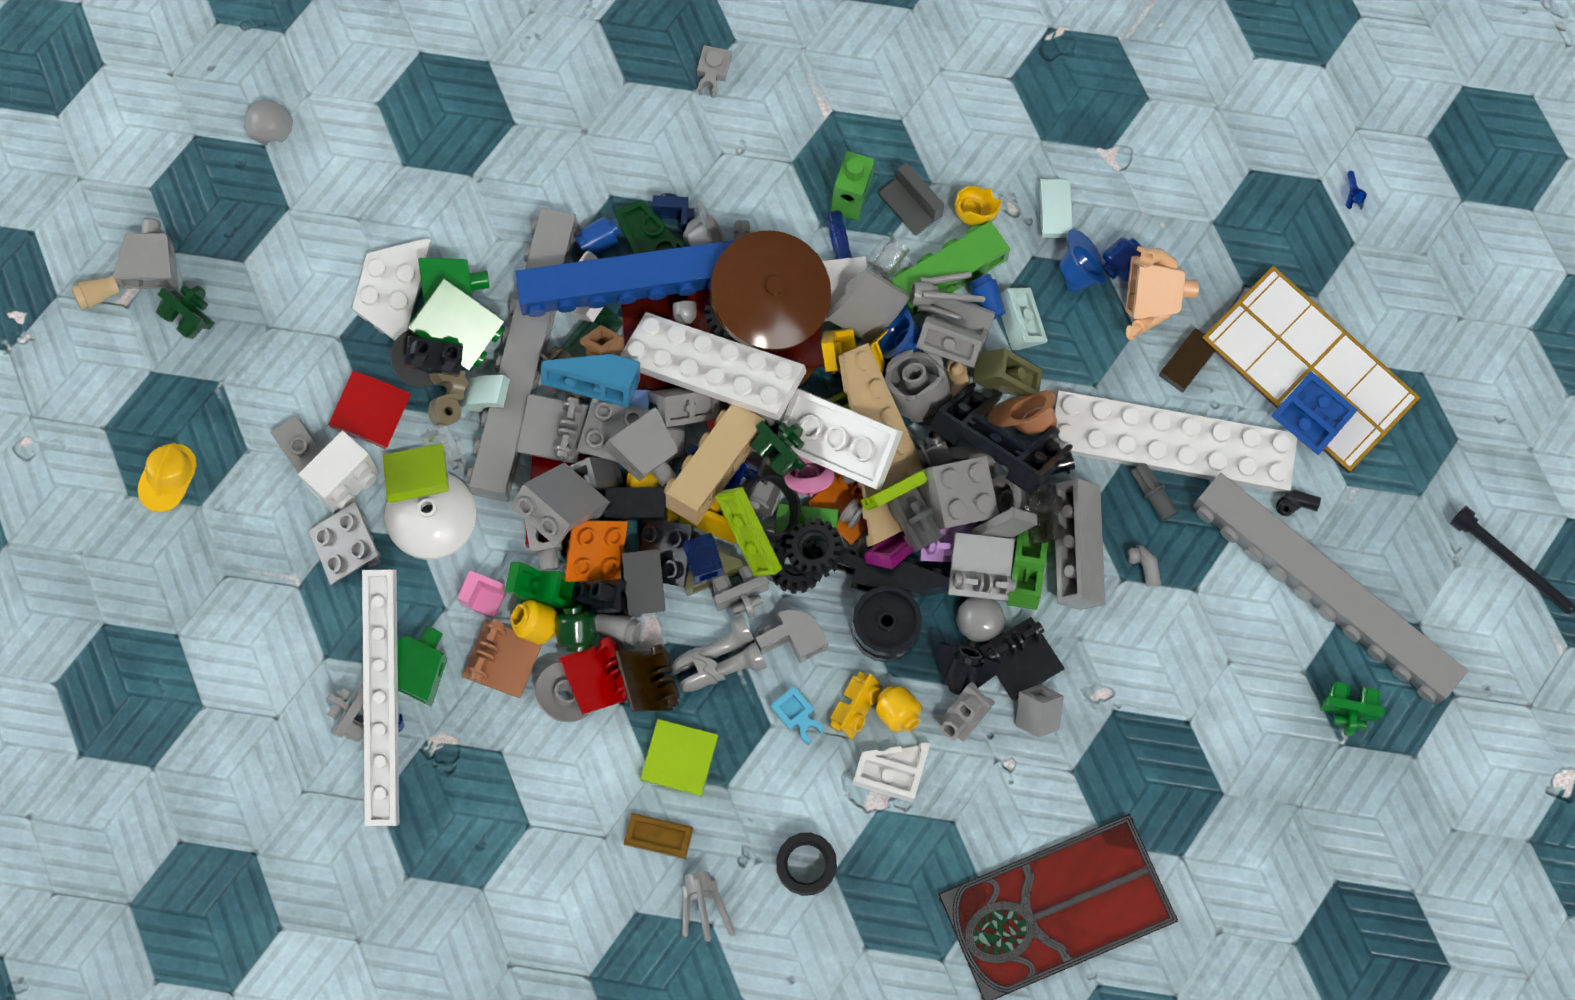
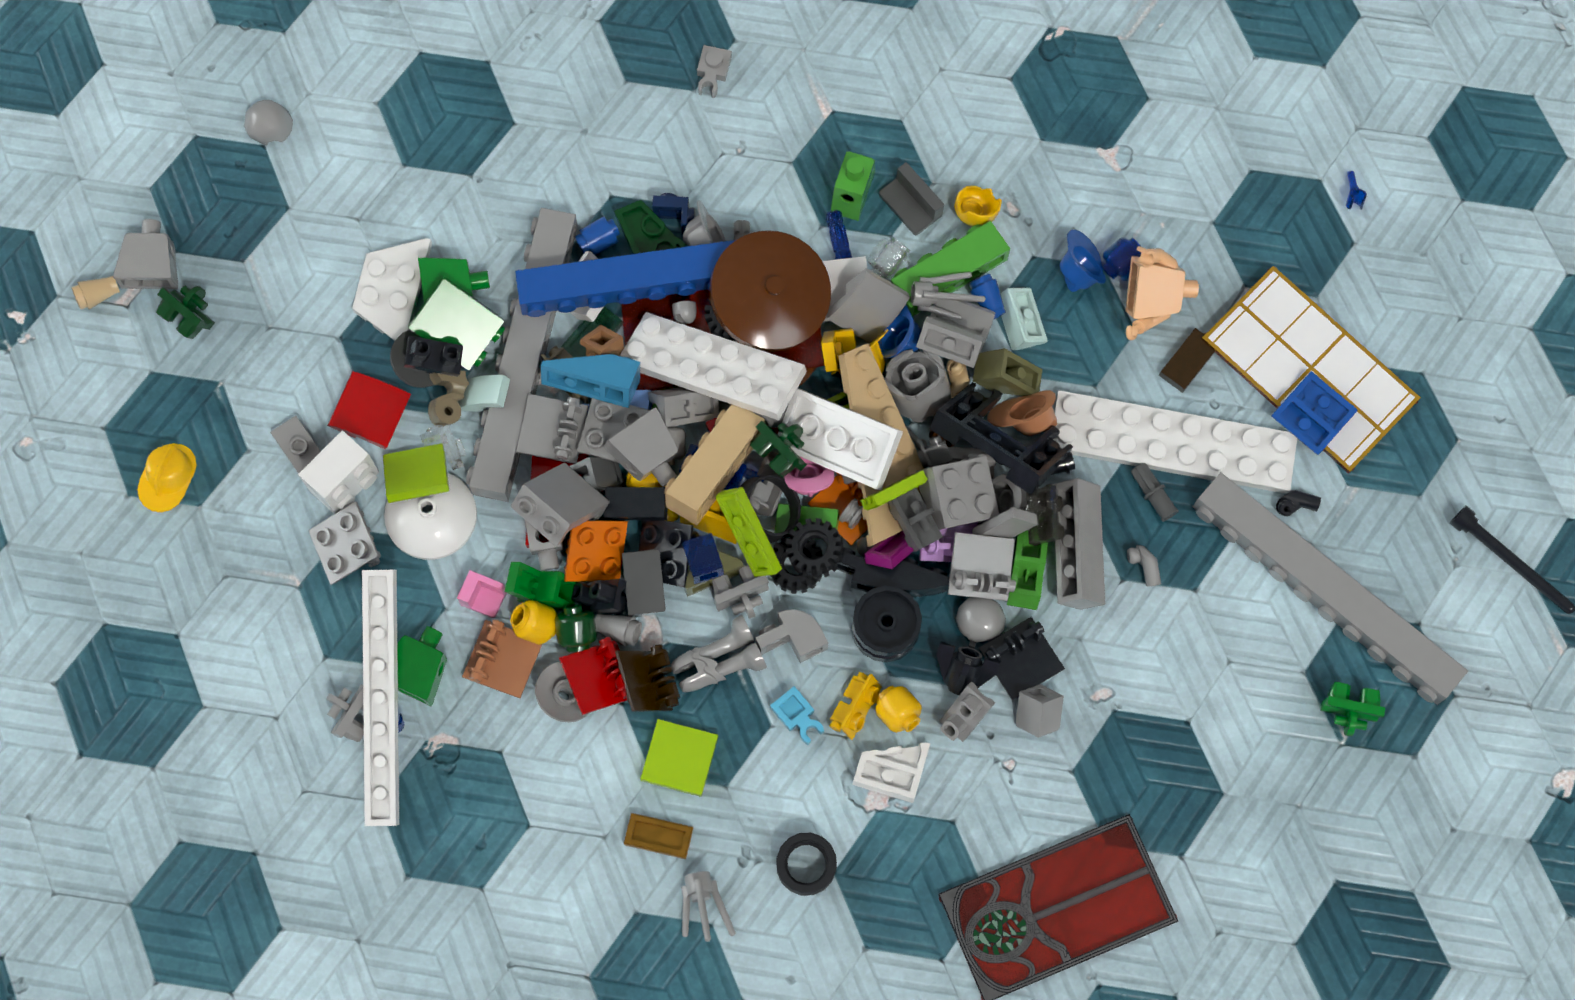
(1055, 208): light aqua slope -> none

